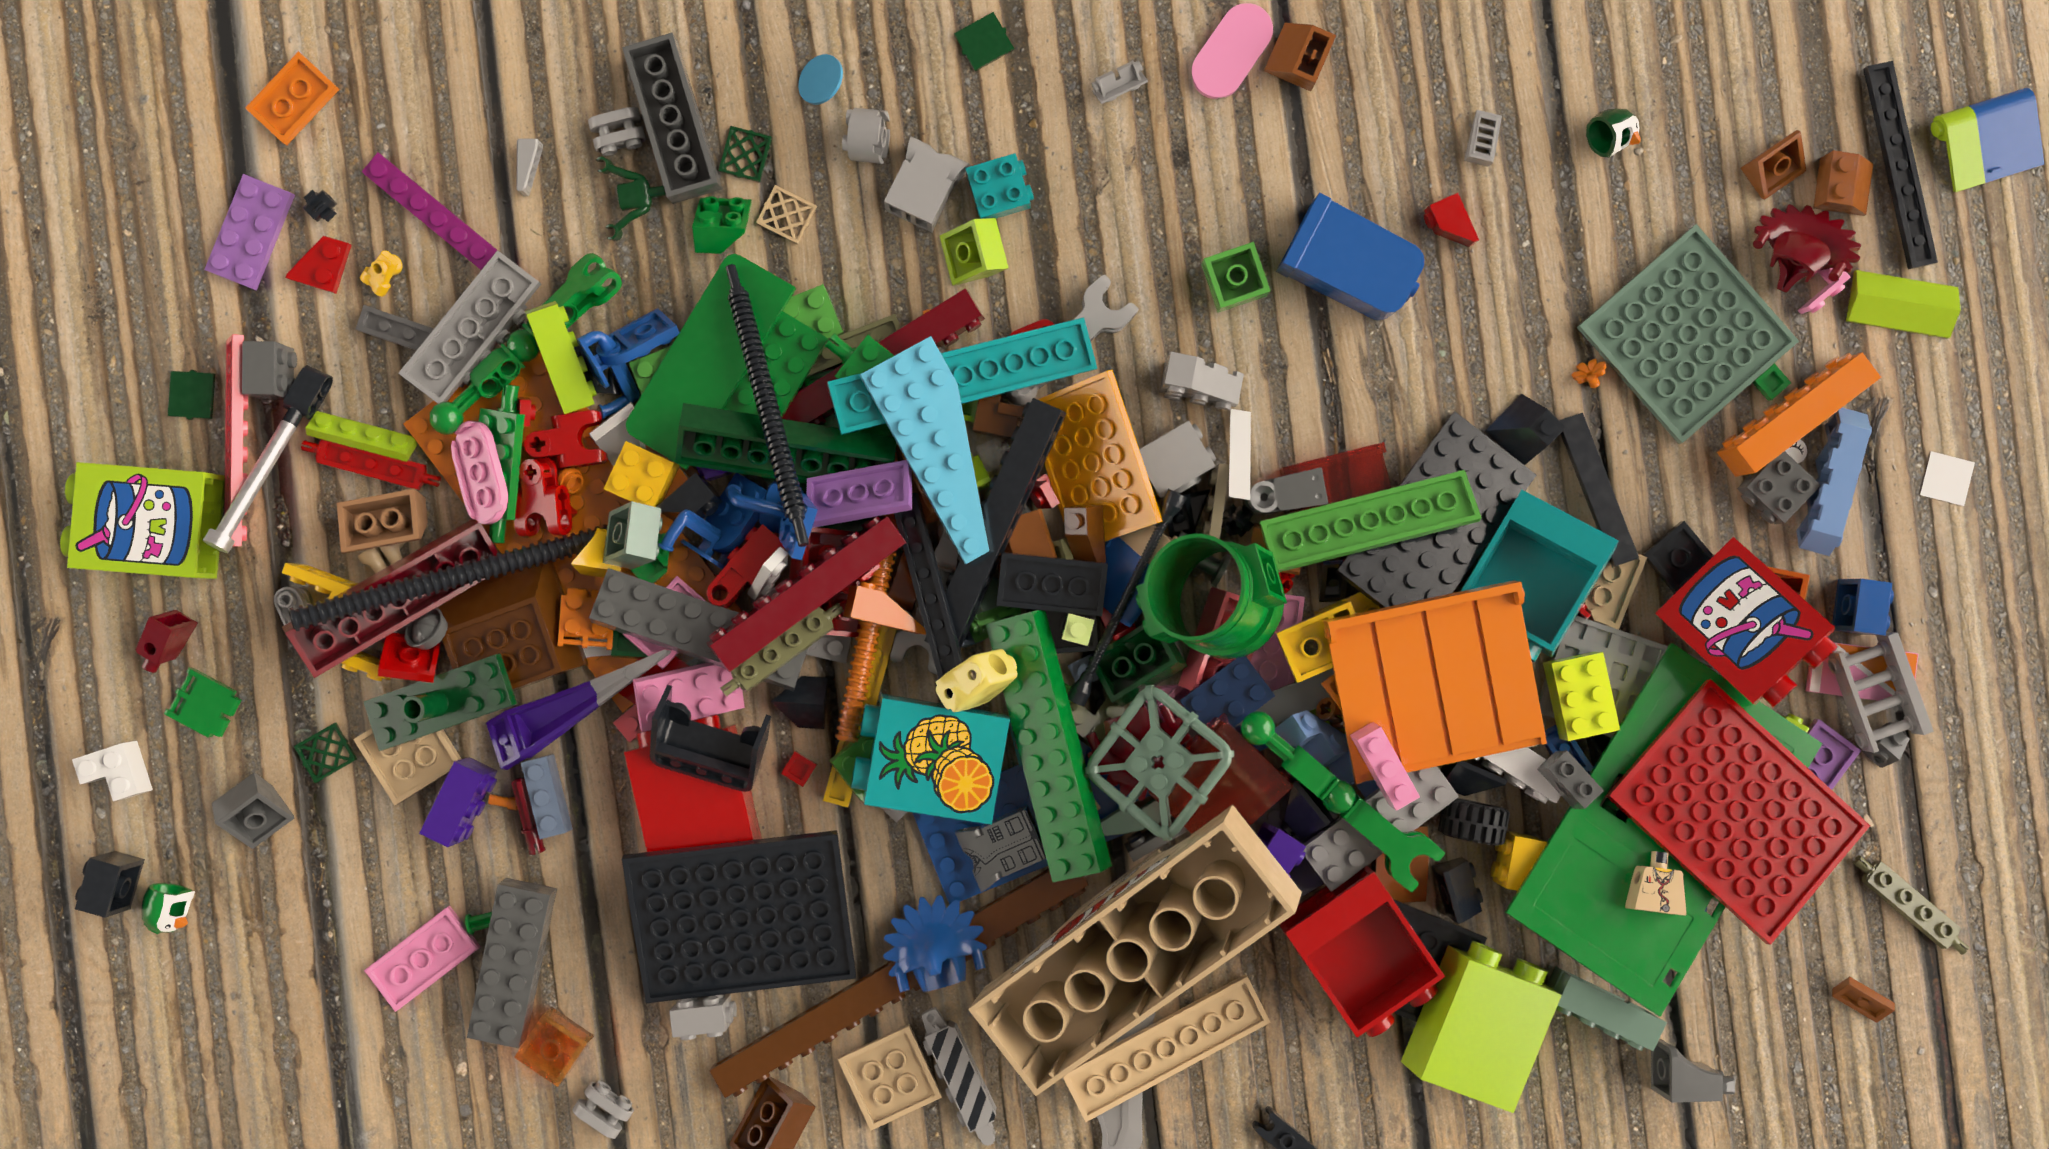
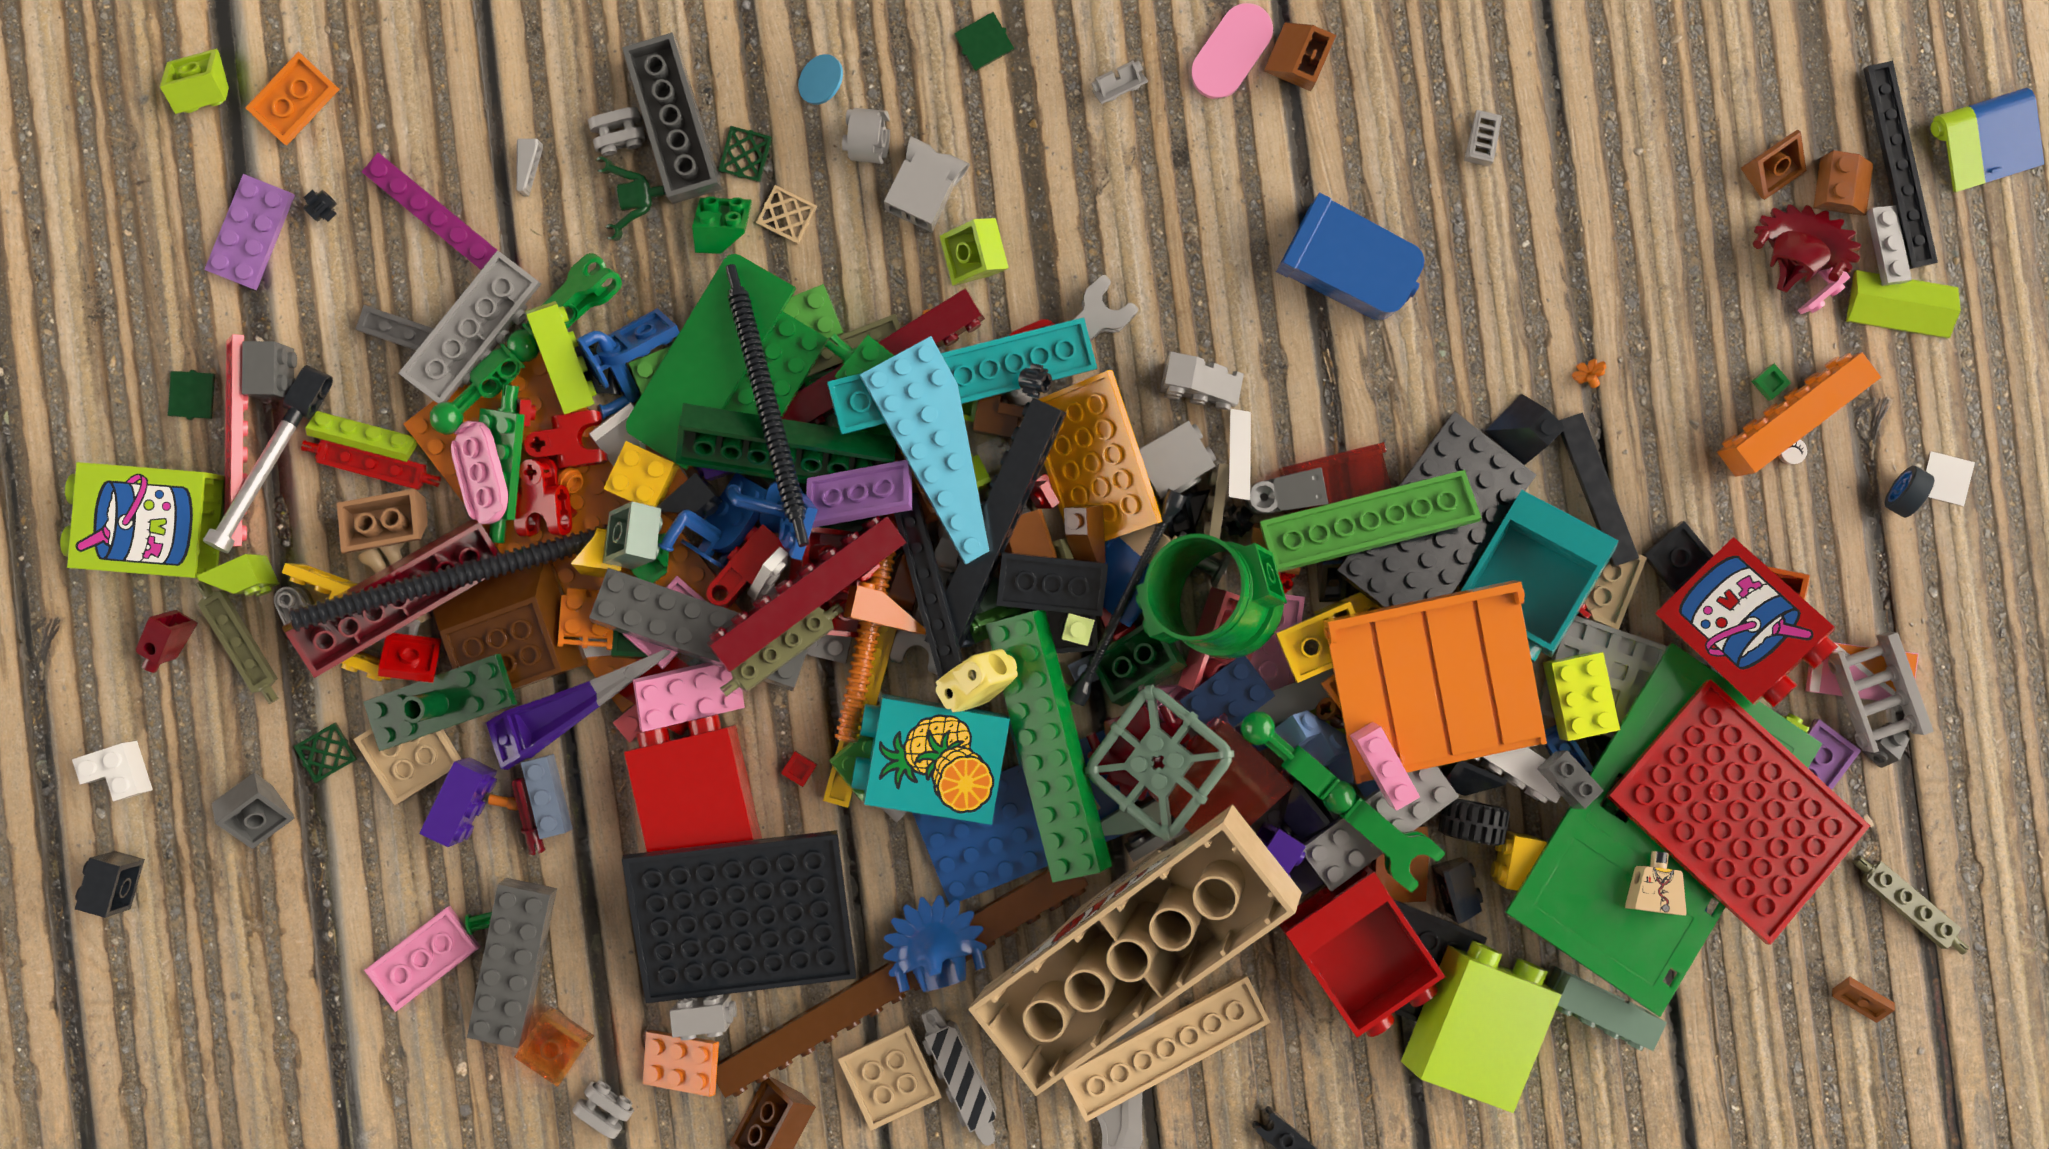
(166, 907): green piece -> none
(195, 82): none -> lime slope
(204, 704): green plate -> none
(237, 641): none -> olive plate
(243, 575): none -> lime slope
(322, 265): red wing -> none
(381, 272): yellow plate -> none
(426, 630): dark grey hat -> none
(680, 1063): none -> orange plate
(705, 750): black windscreen -> none
(806, 703): black slope -> none
(999, 187): teal brick -> none
(1002, 847): dark grey piece -> none
(1035, 380): none -> black gear
(1087, 722): olive plate -> none
(1235, 277): bright green brick -> none
(1450, 220): red slope -> none
(1612, 131): dark green piece -> none
(1686, 1080): dark grey hips -> none
(1687, 334): sand green plate -> none
(1778, 489): dark grey brick -> none
(1838, 474): medium blue brick -> none
(1862, 606): blue brick -> none
(1889, 245): none -> light grey plate
(1909, 491): none -> black wheel

